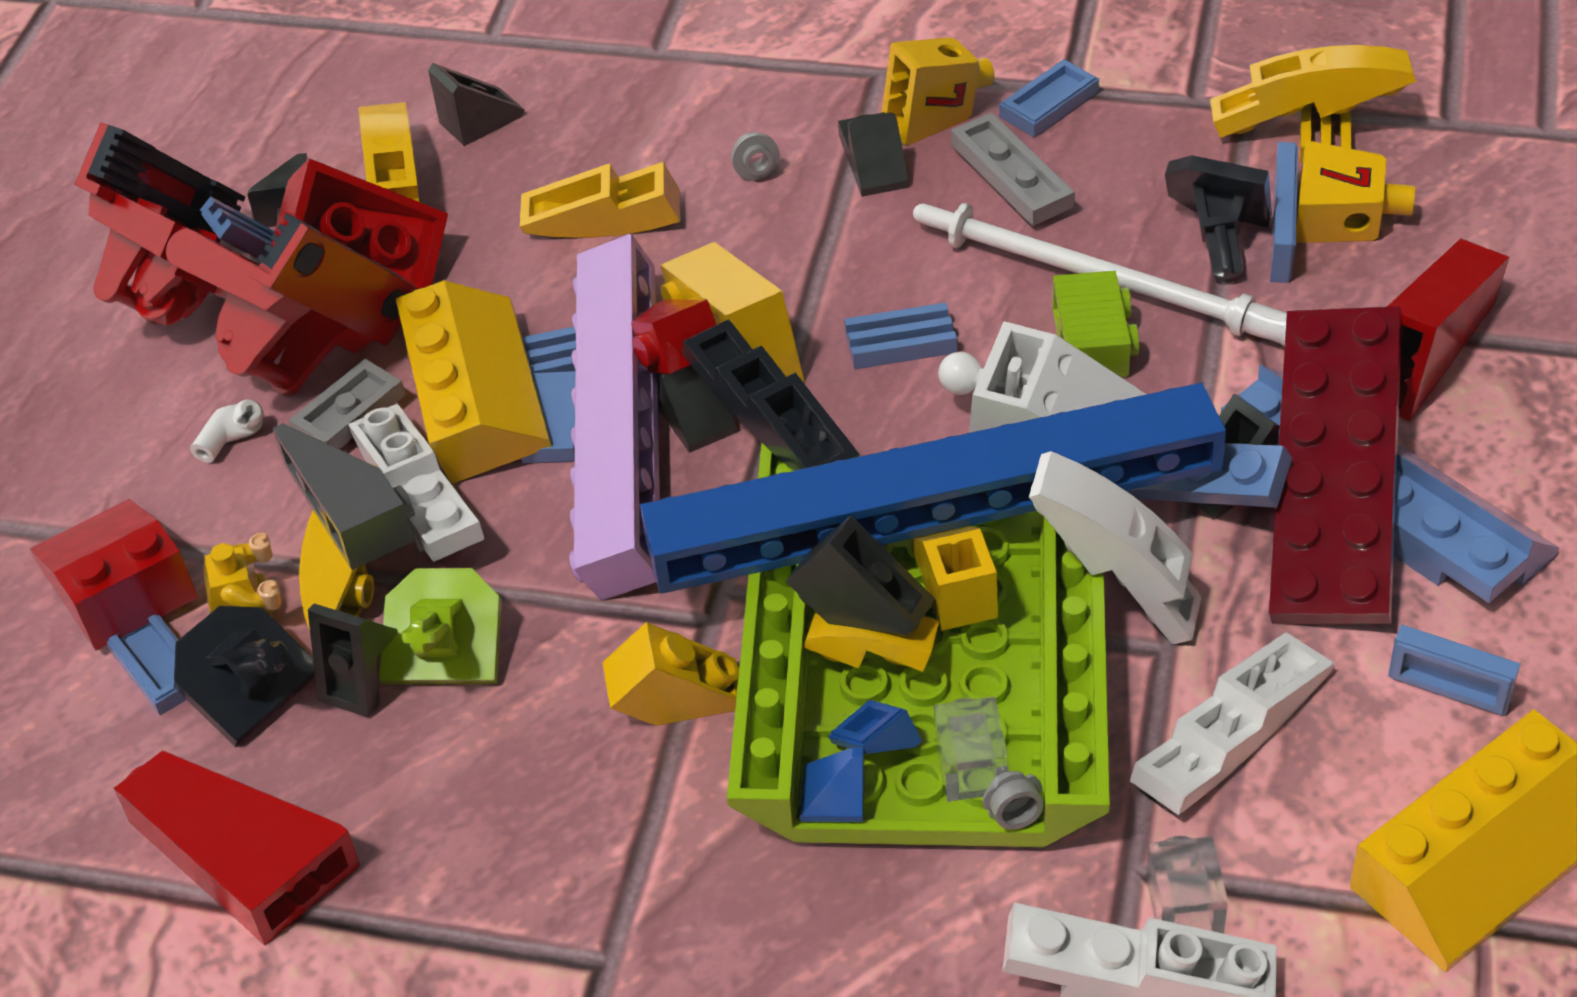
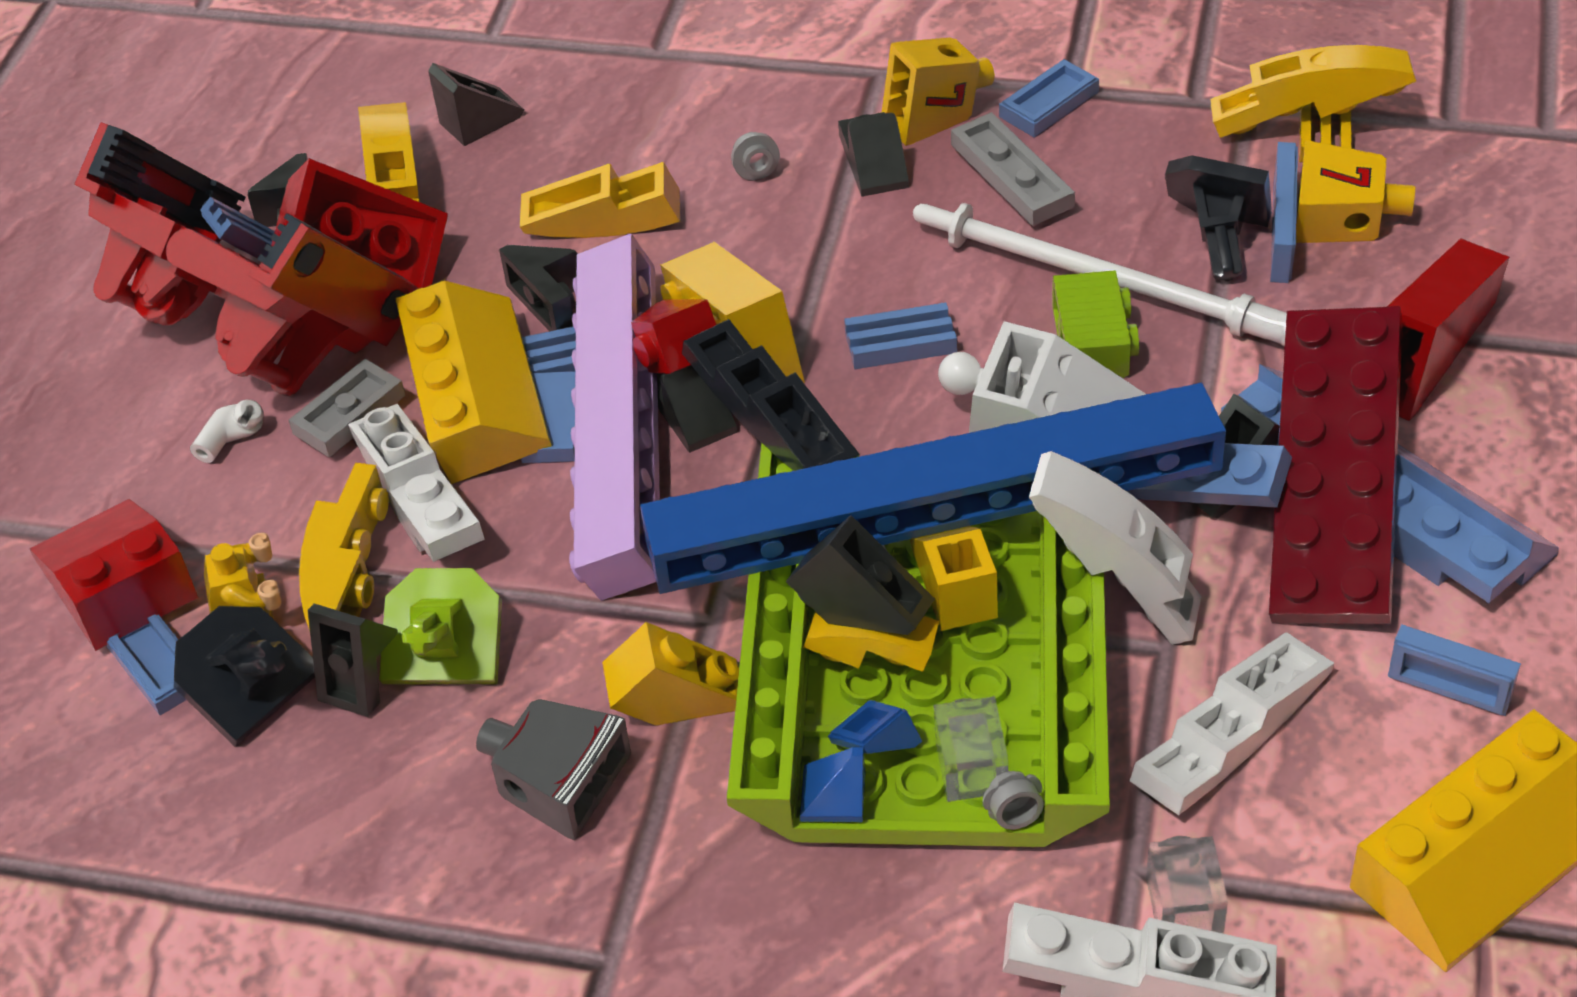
(236, 842): red slope -> none
(348, 497): dark grey slope -> none
(542, 281): none -> pearl dark grey slope
(556, 761): none -> dark grey torso

